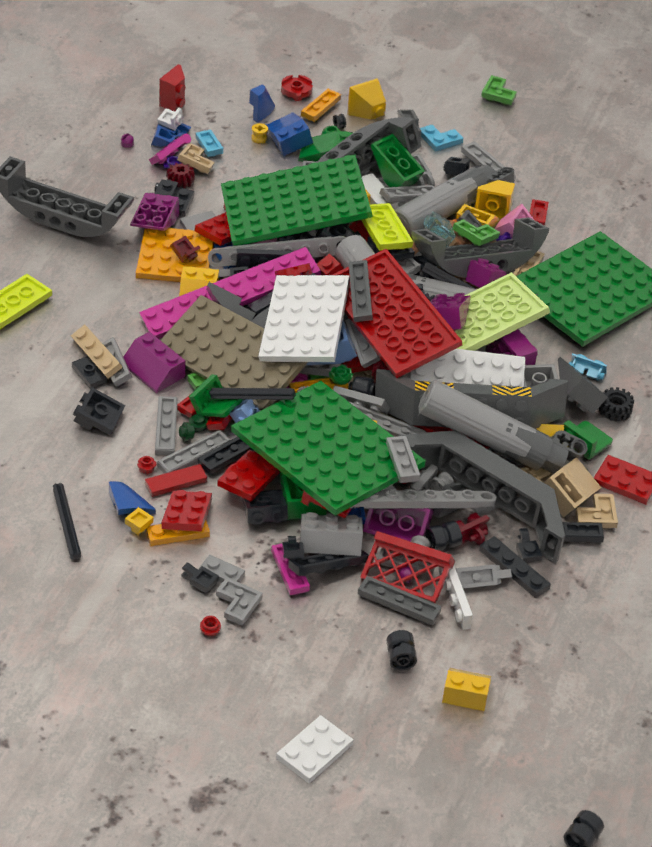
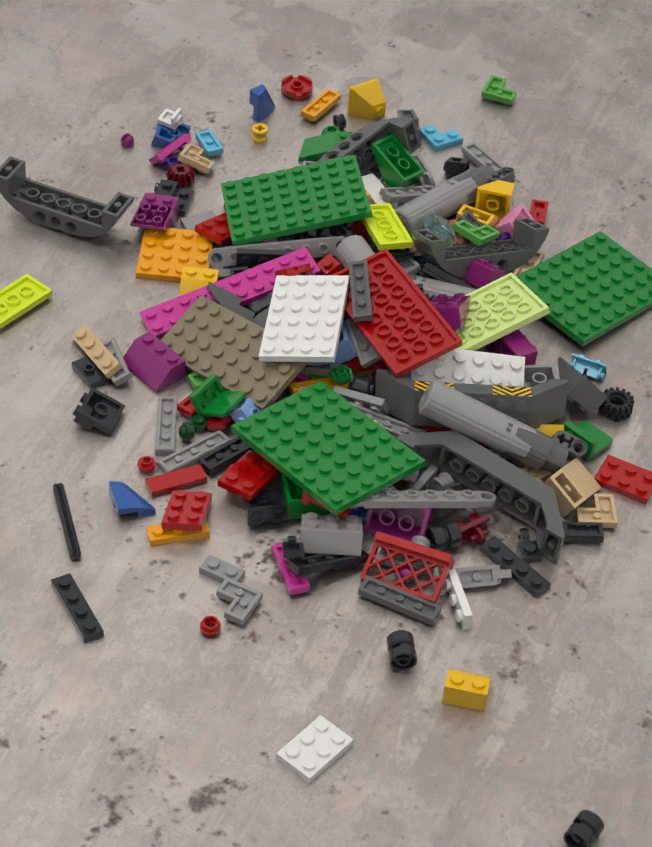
(77, 608): none -> black plate
(139, 520): yellow tile -> none
(172, 89): red slope -> none
(185, 250): dark red bracket -> none
(201, 579): black plate -> none
(253, 393): black axle -> none
(289, 133): blue slope -> none
(403, 459): light grey plate -> none

